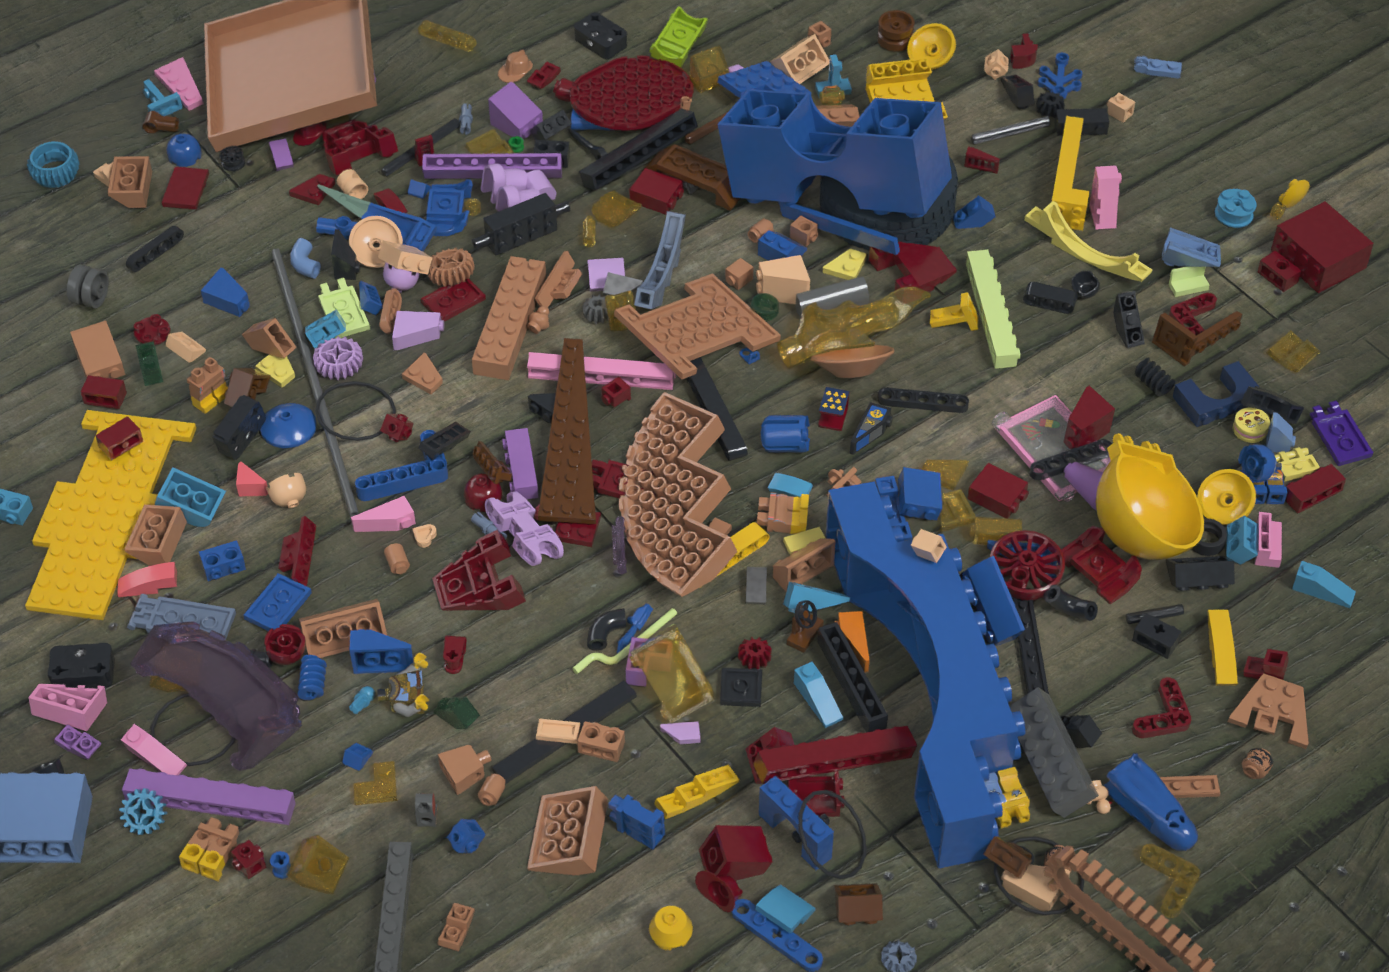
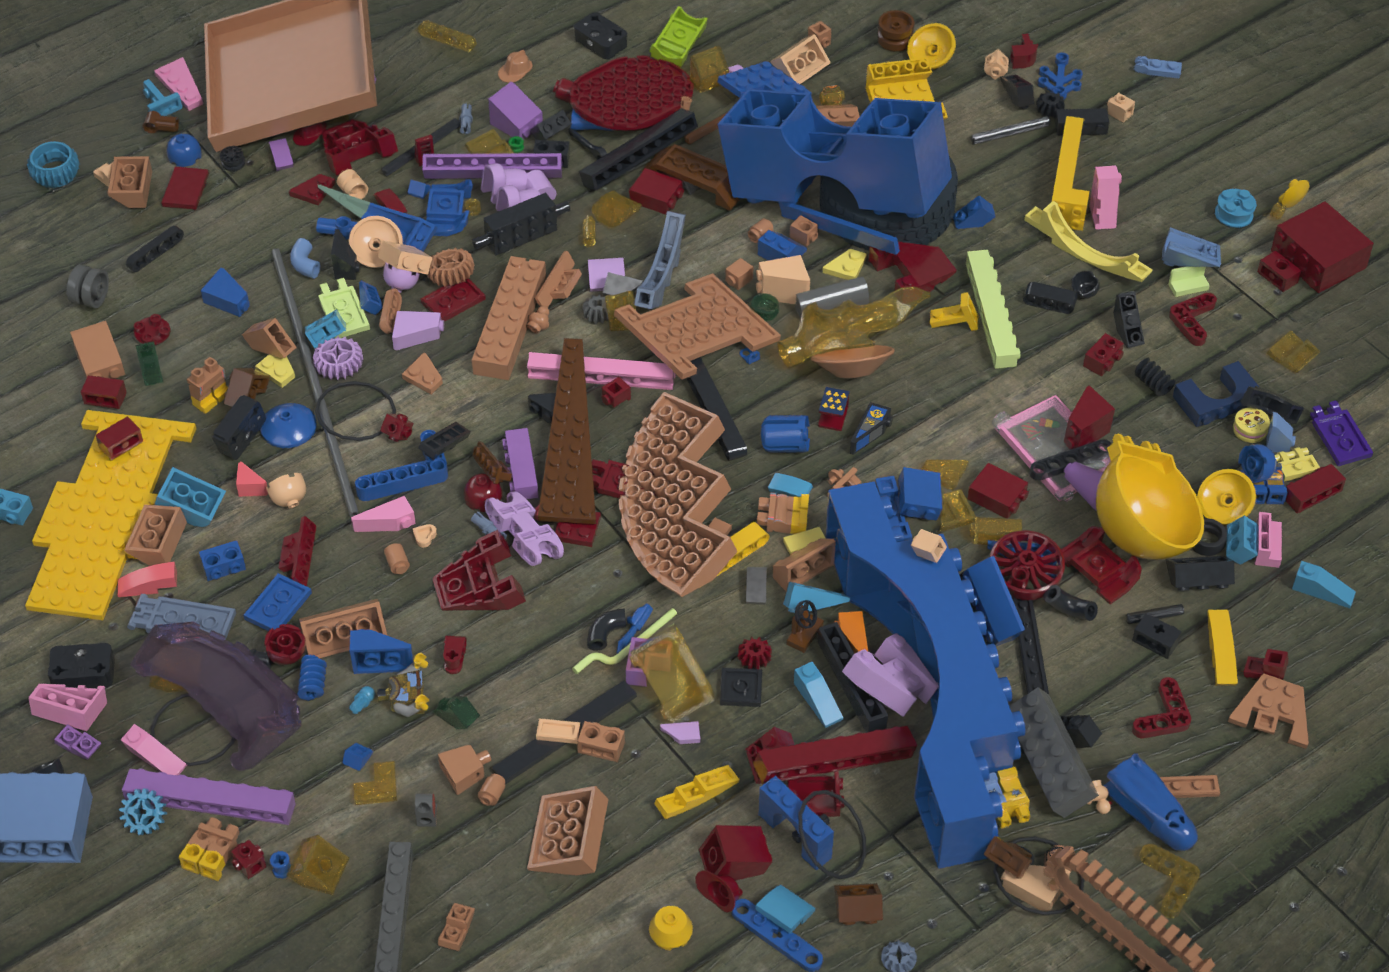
(184, 346): light nougat slope -> none
(466, 836): blue brick -> none
(544, 76): dark red slope -> none
(618, 545): clear purple plate -> none
(637, 821): blue hips -> none
(834, 77): dark azure bracket -> none
(897, 680): none -> lavender wedge
(932, 397): black beam -> none
(973, 158): dark red slope -> none
(1103, 355): none -> dark red brick
(1184, 344): reddish brown bracket -> none
(1257, 763): nougat head -> none

